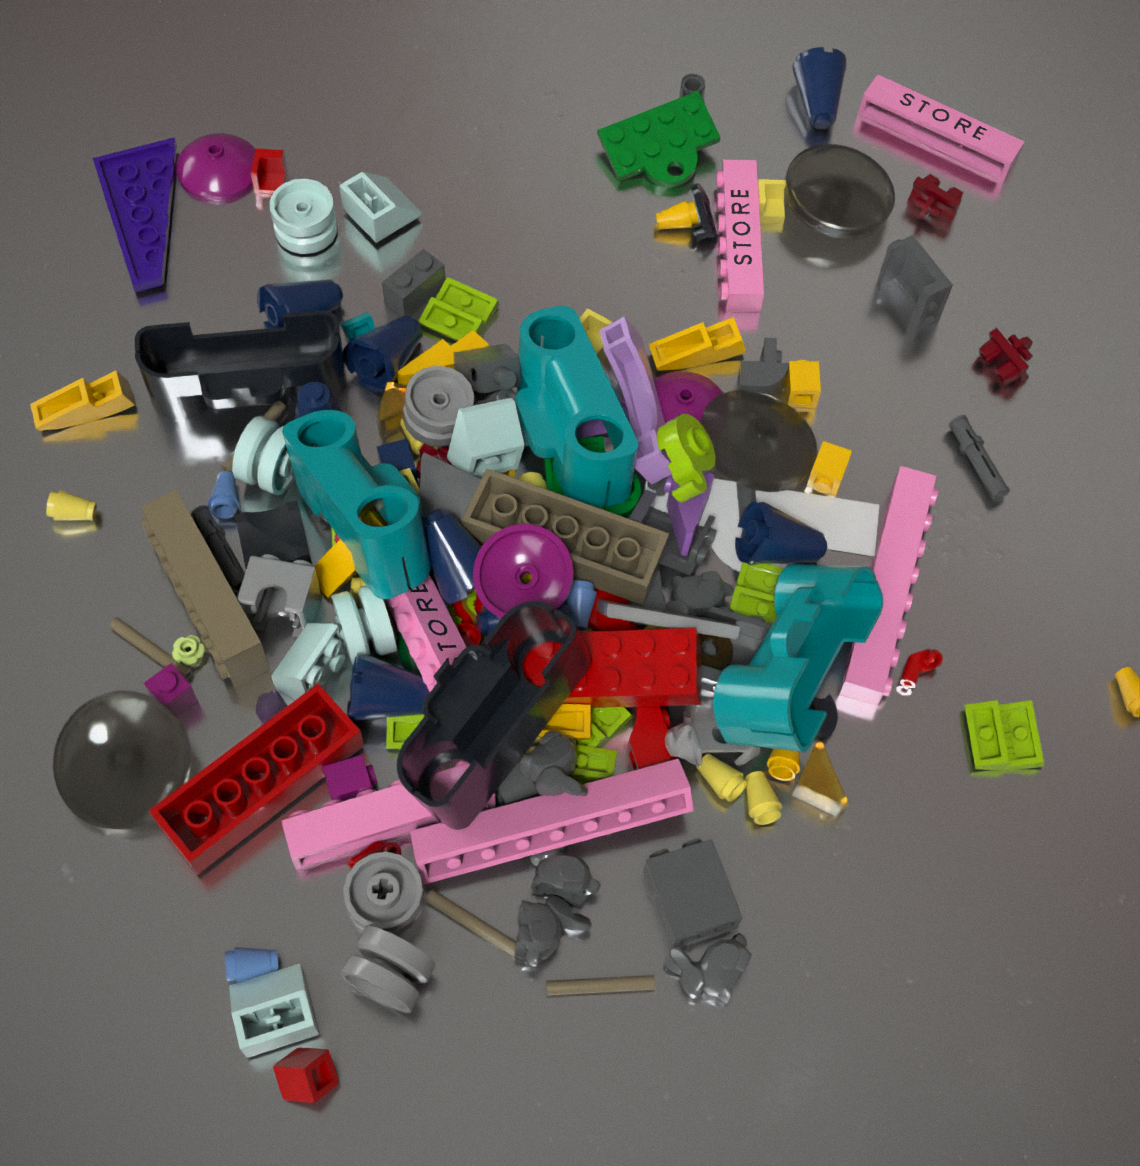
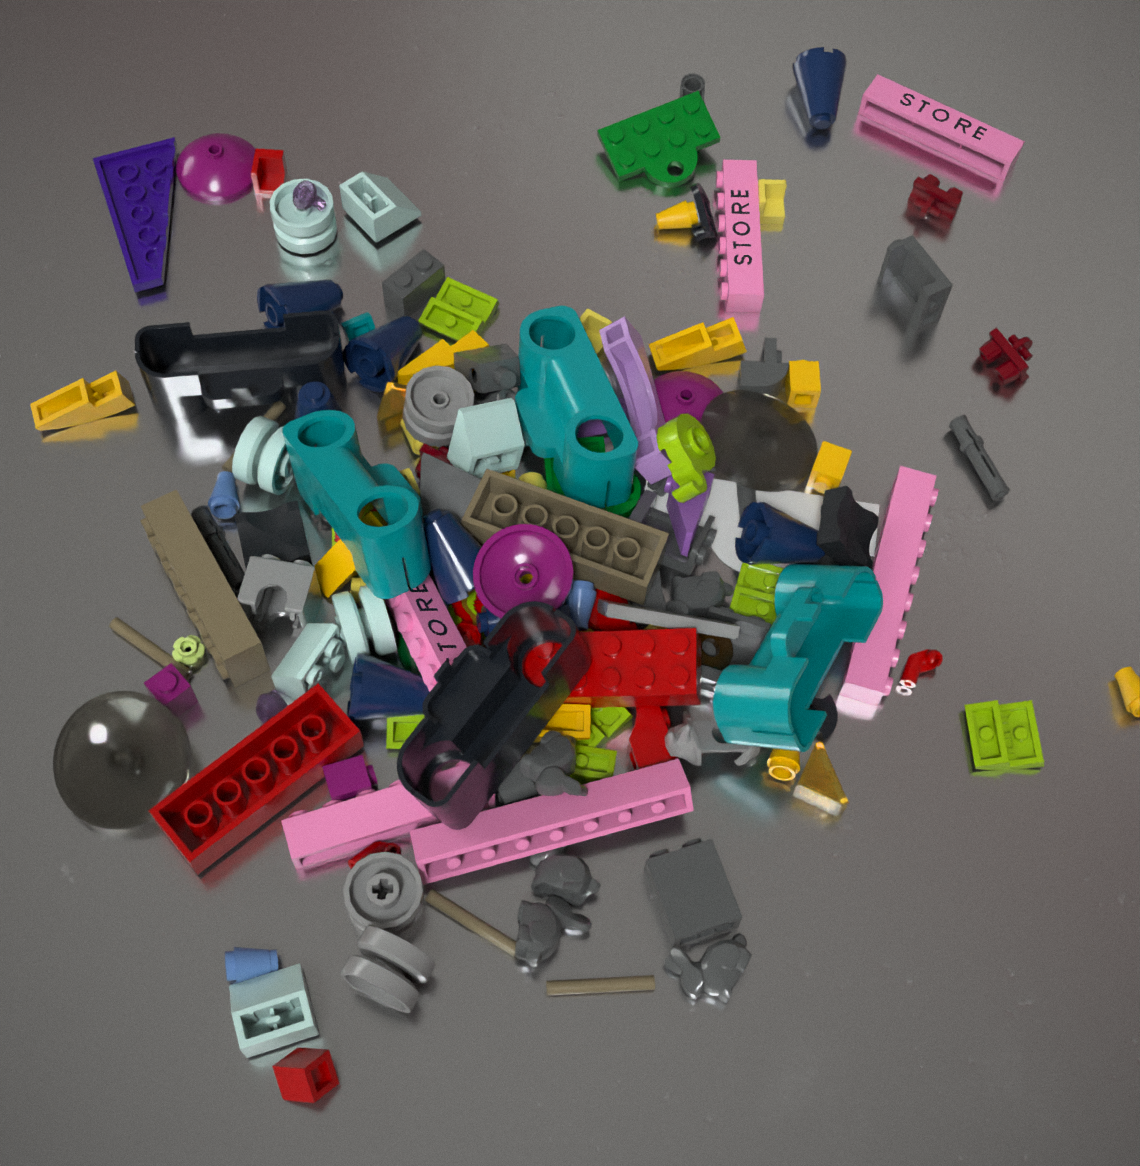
(69, 507): light yellow cone -> none
(306, 196): none -> clear purple plate
(398, 455): dark blue panel -> none
(723, 779): light yellow cone -> none
(762, 800): light yellow cone -> none
(839, 191): clear smoke dish -> none
(846, 528): none -> black brick

